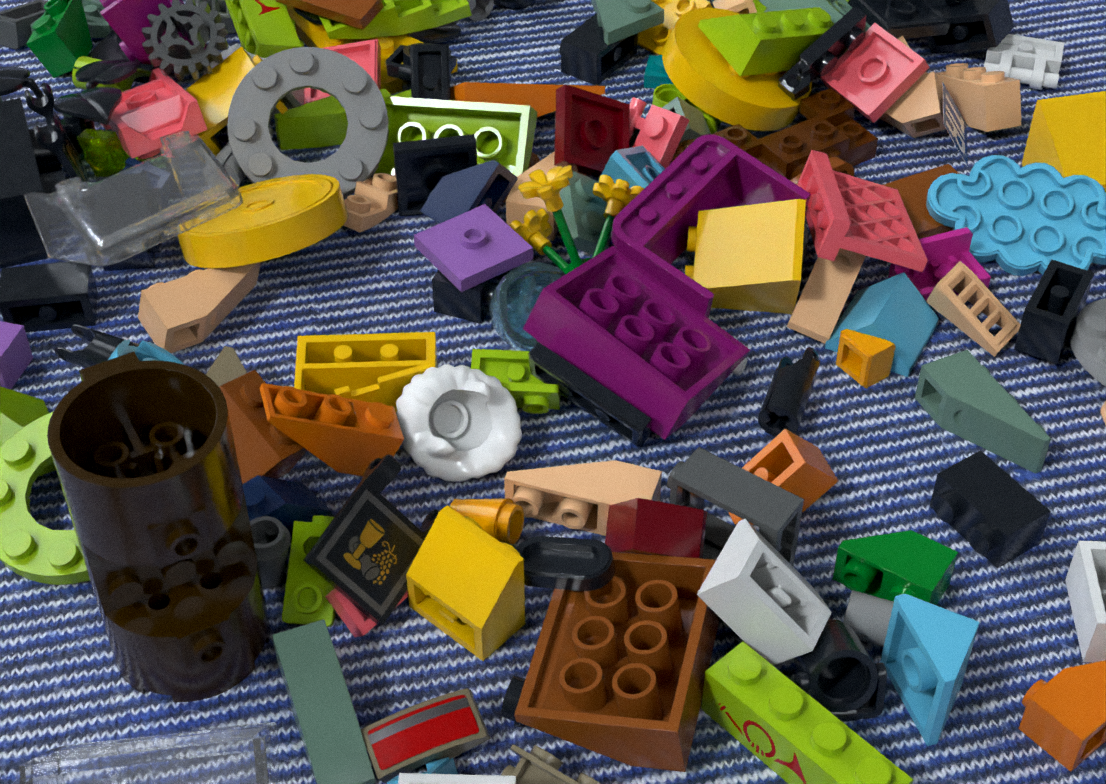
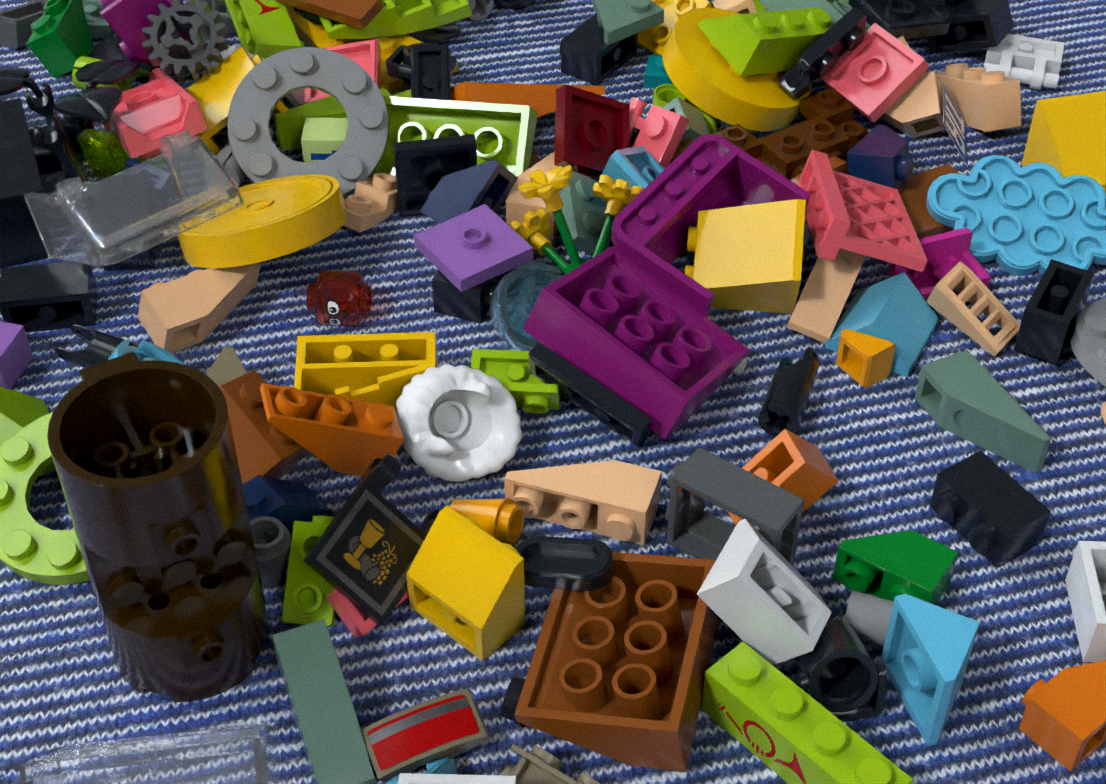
(322, 137): none -> yellowish green brick
(340, 298): none -> clear red head
(656, 528): dark red slope -> none
(881, 158): none -> dark blue slope

